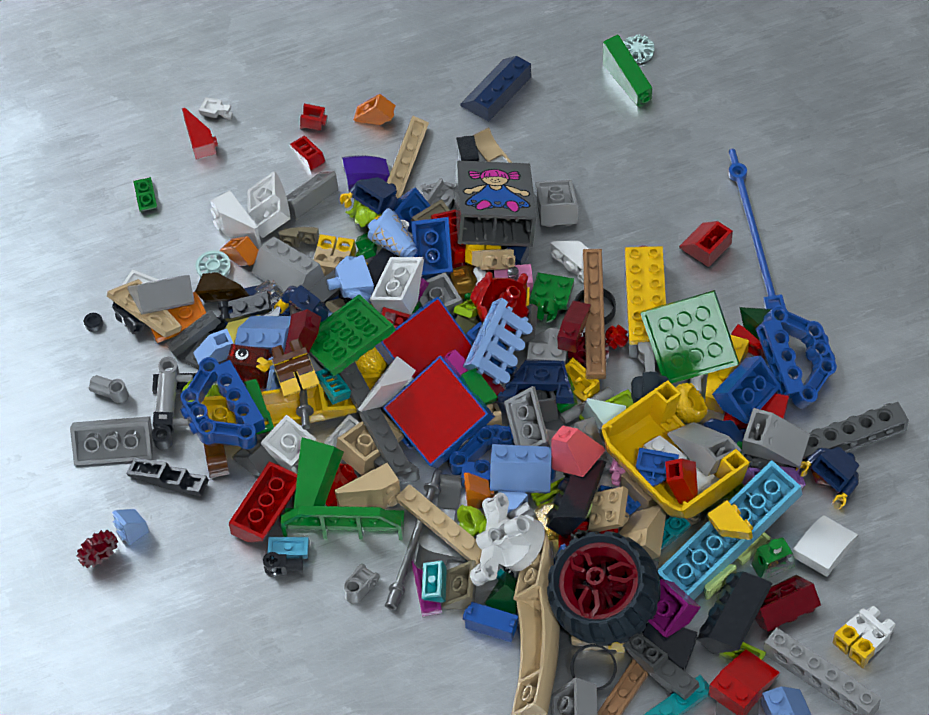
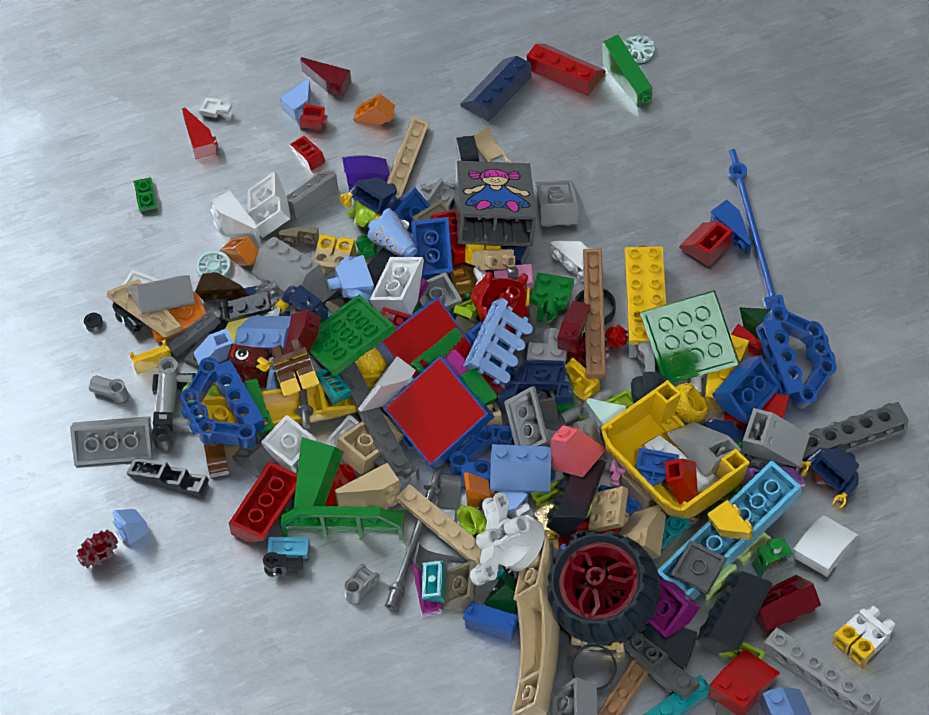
(149, 359): none -> yellow hinge
(294, 100): none -> light blue slope
(328, 77): none -> dark red slope
(439, 349): none -> green piece
(564, 68): none -> red slope
(699, 567): none -> dark grey tile
(731, 217): none -> blue slope

